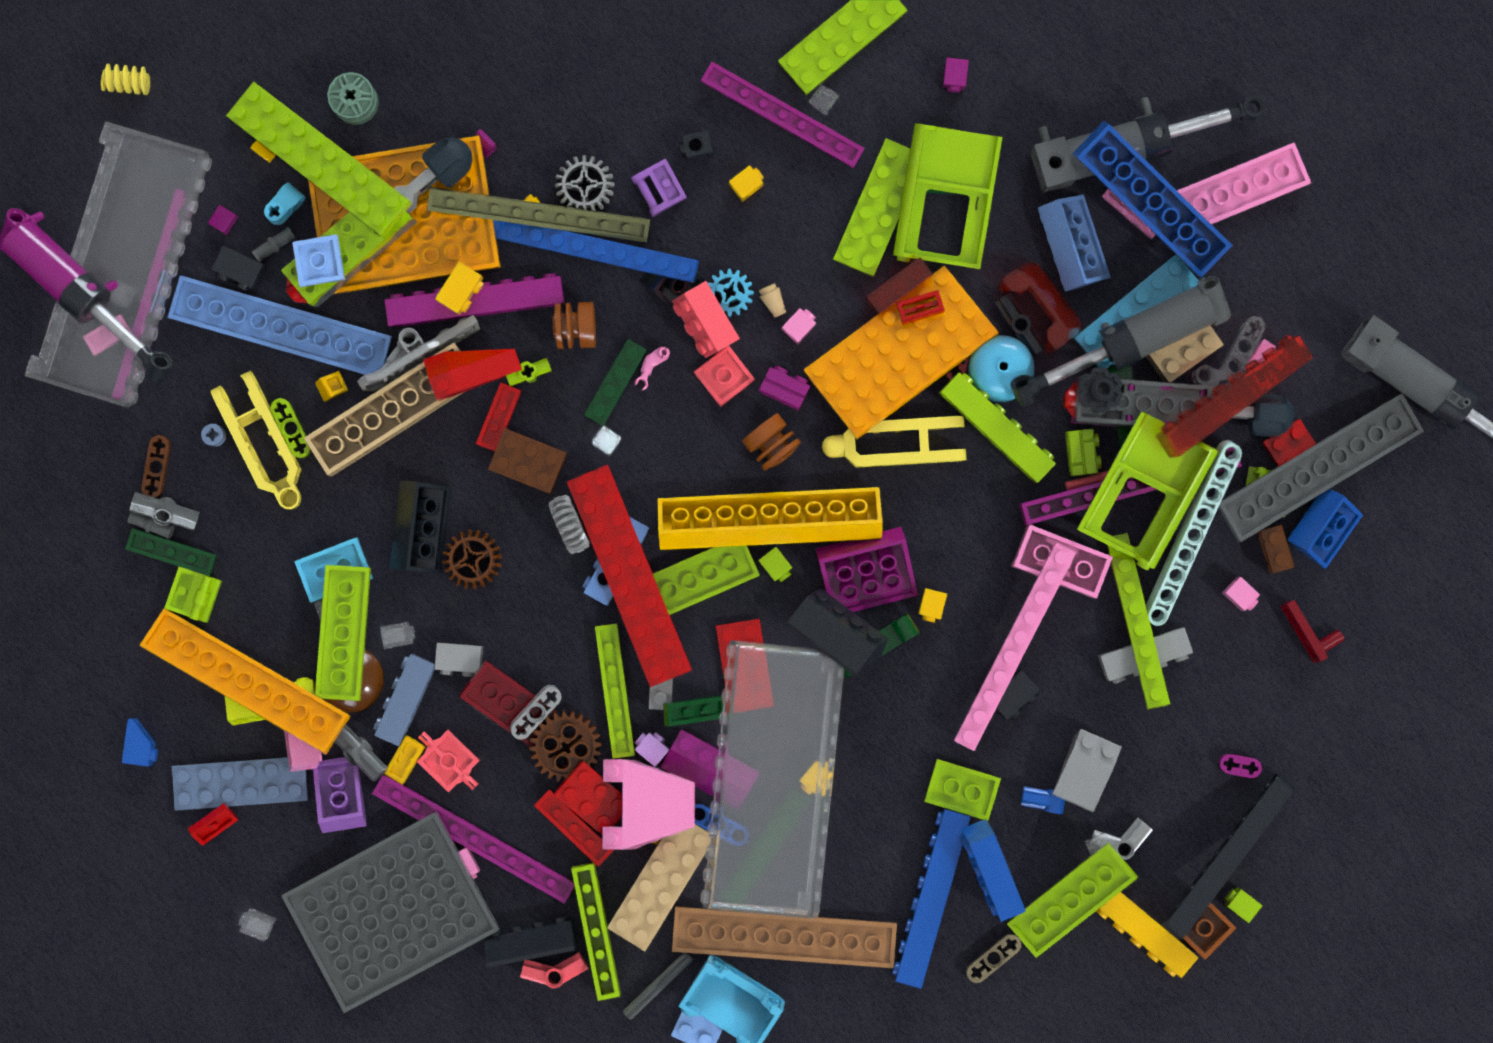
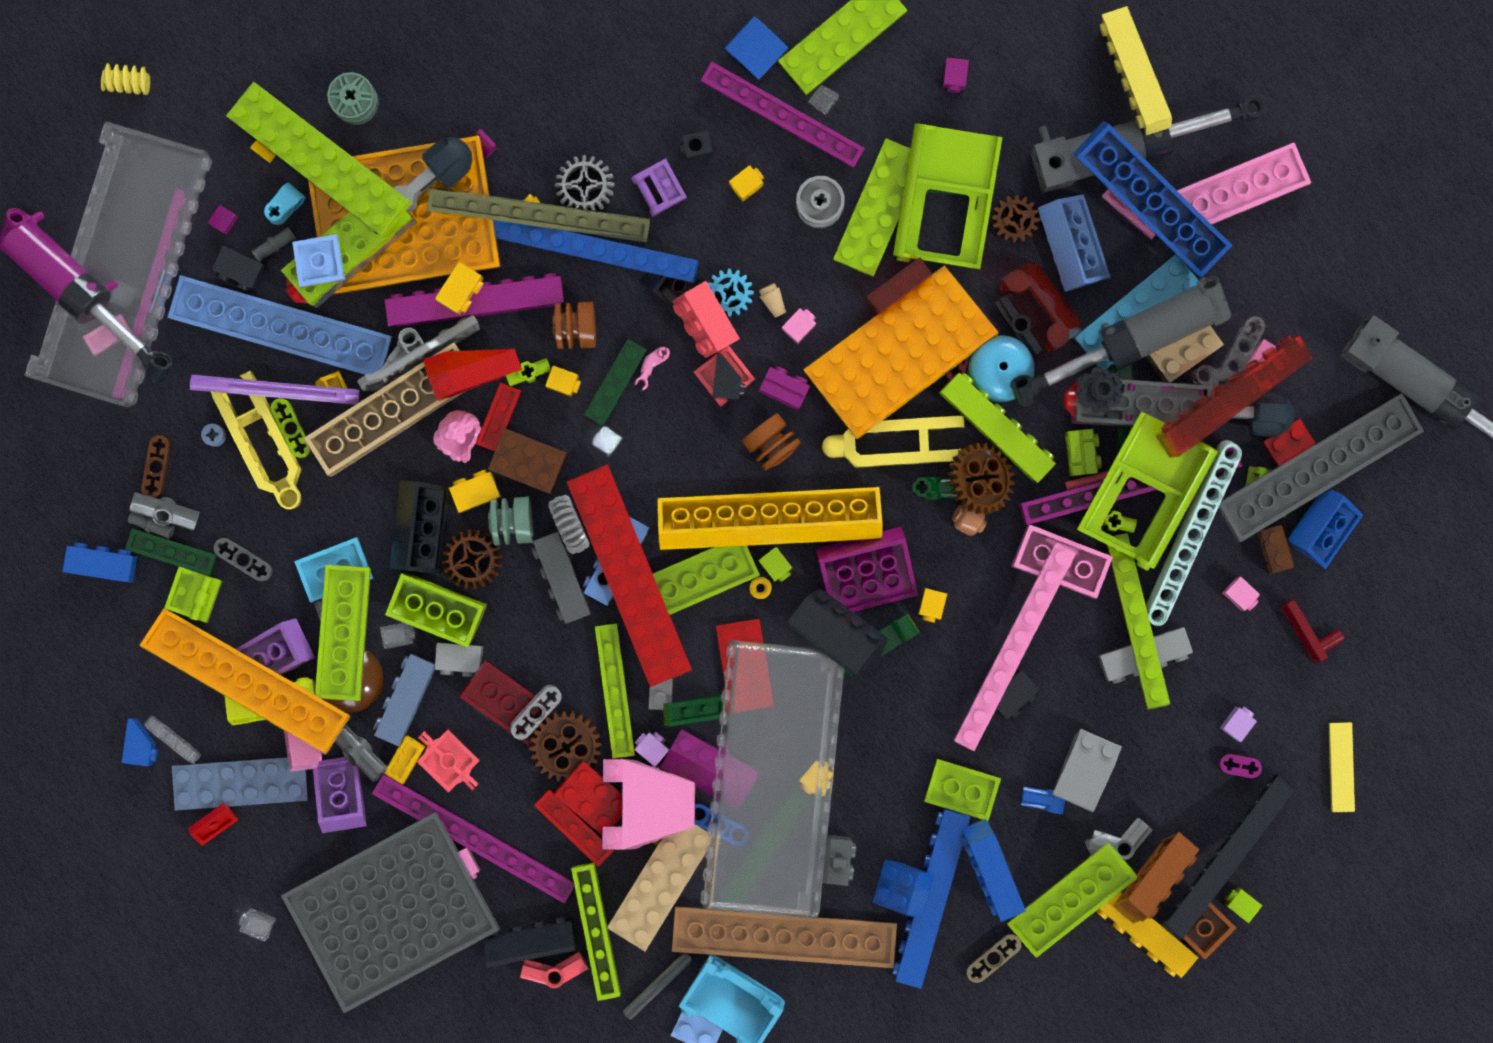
(100, 562): none -> blue brick
(172, 739): none -> clear beam
(232, 546): none -> dark grey beam
(274, 389): none -> medium lavender piece
(280, 648): none -> medium lavender slope
(436, 609): none -> lime slope
(457, 435): none -> bright pink hair
(474, 491): none -> yellow brick
(511, 521): none -> sand green wheel
(562, 578): none -> dark grey brick
(563, 381): none -> yellow brick
(726, 381): none -> black slope
(756, 47): none -> blue slope
(760, 595): none -> yellow plate
(820, 188): none -> light grey wheel
(837, 860): none -> dark grey hinge
(903, 888): none -> blue brick
(925, 314): red tile -> none
(933, 488): none -> dark green piece
(968, 522): none -> nougat head
(978, 458): none -> reddish brown gear
(1018, 228): none -> reddish brown gear
(1124, 523): none -> lime axle
(1136, 71): none -> light yellow brick
(1156, 878): none -> dark orange brick
(1238, 723): none -> lavender brick
(1341, 767): none -> light yellow tile

